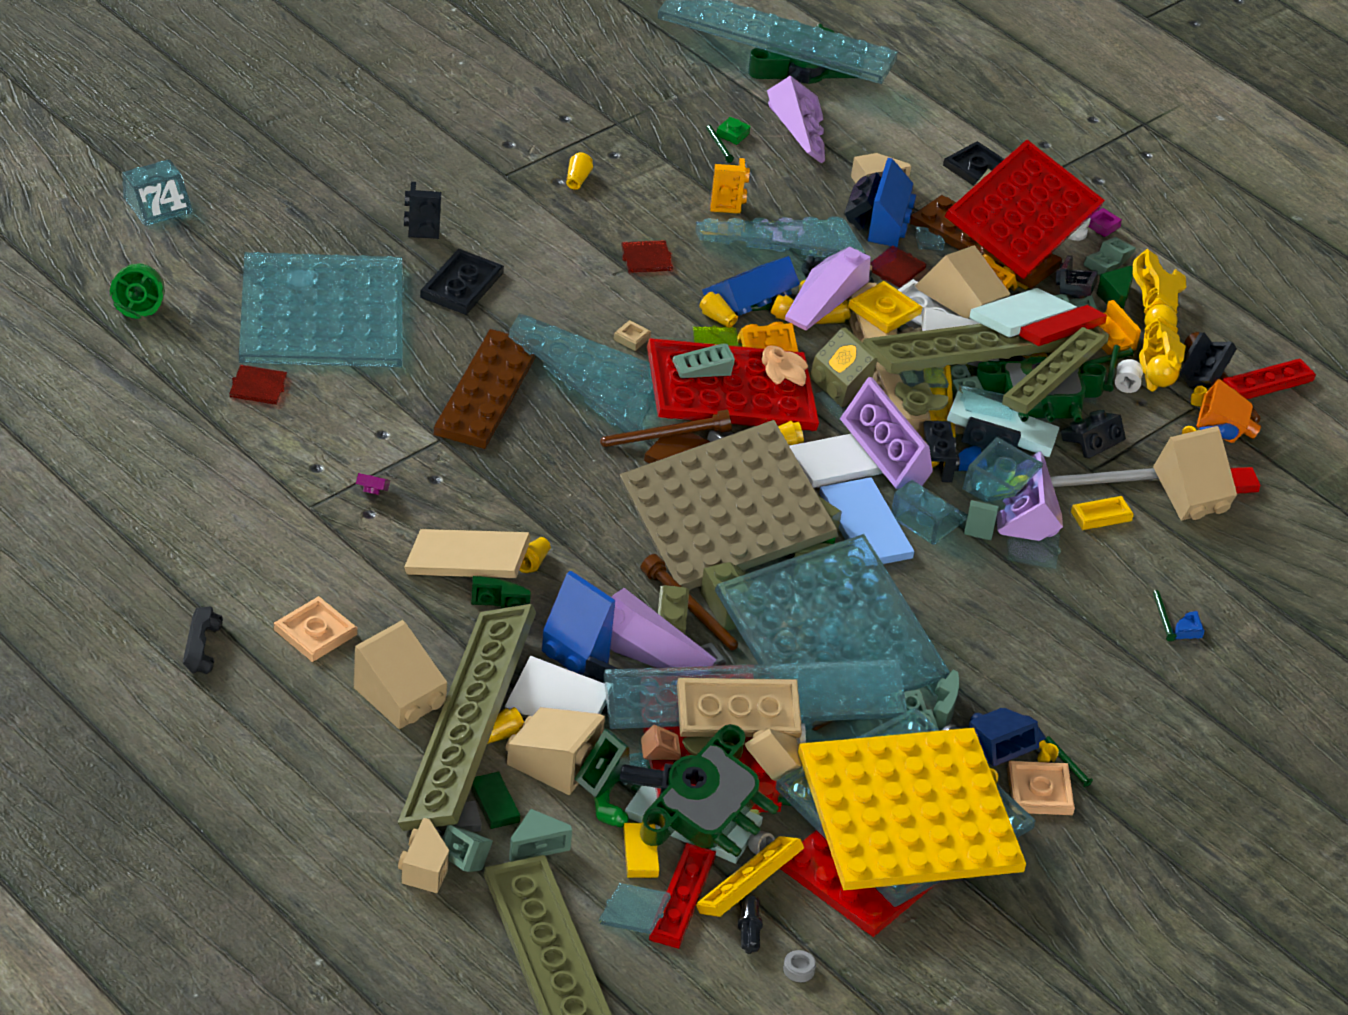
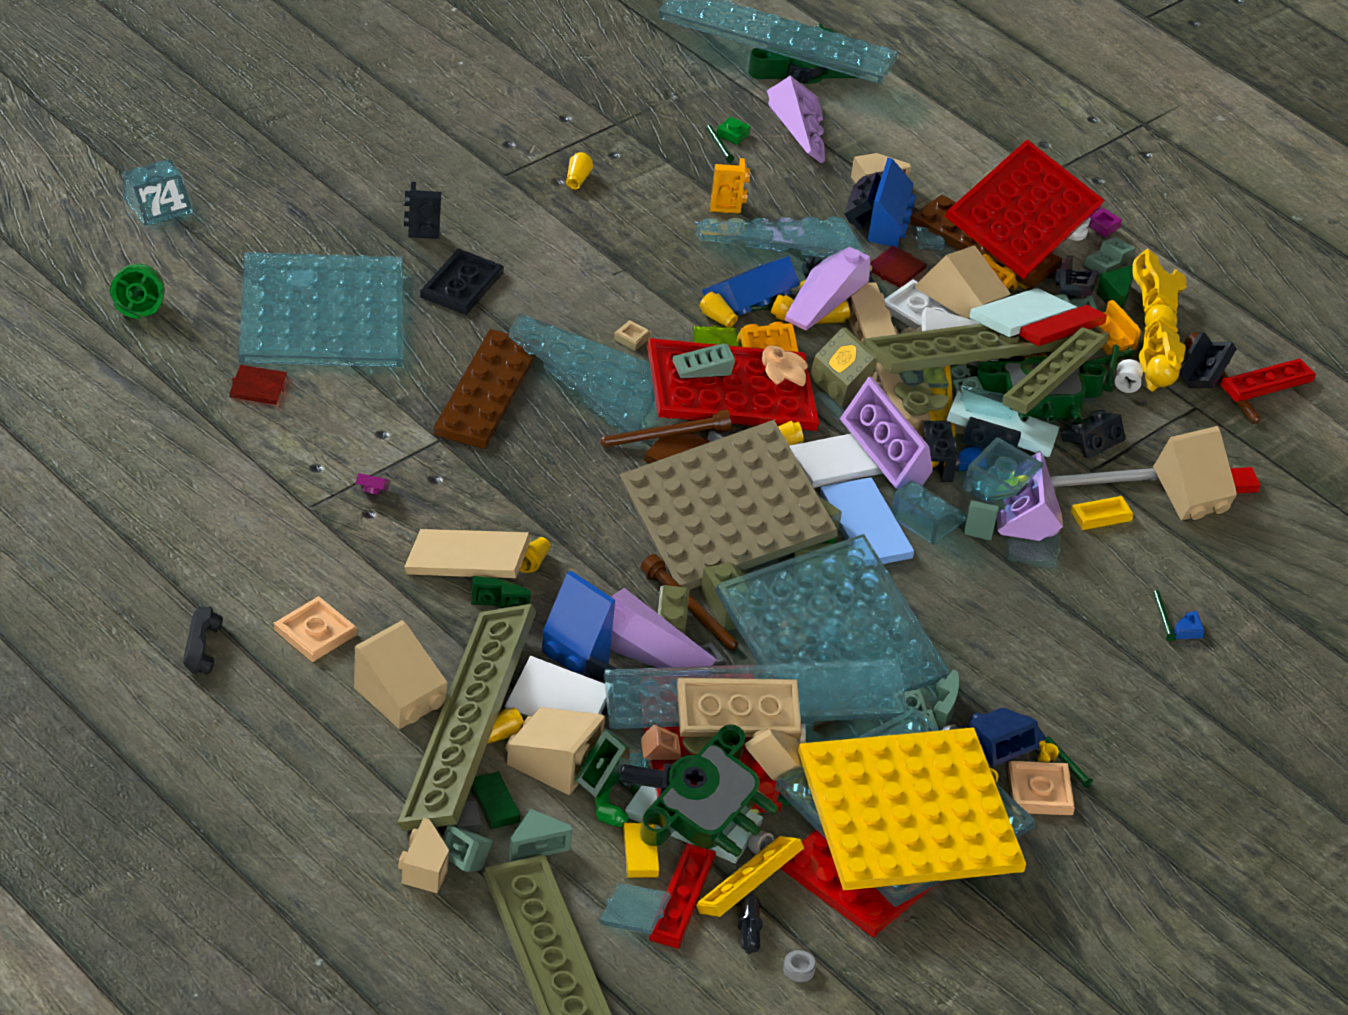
(646, 256): clear red piece -> none
(885, 307): yellow tile -> none
(972, 162): black tile -> none
(1223, 408): orange torso -> none

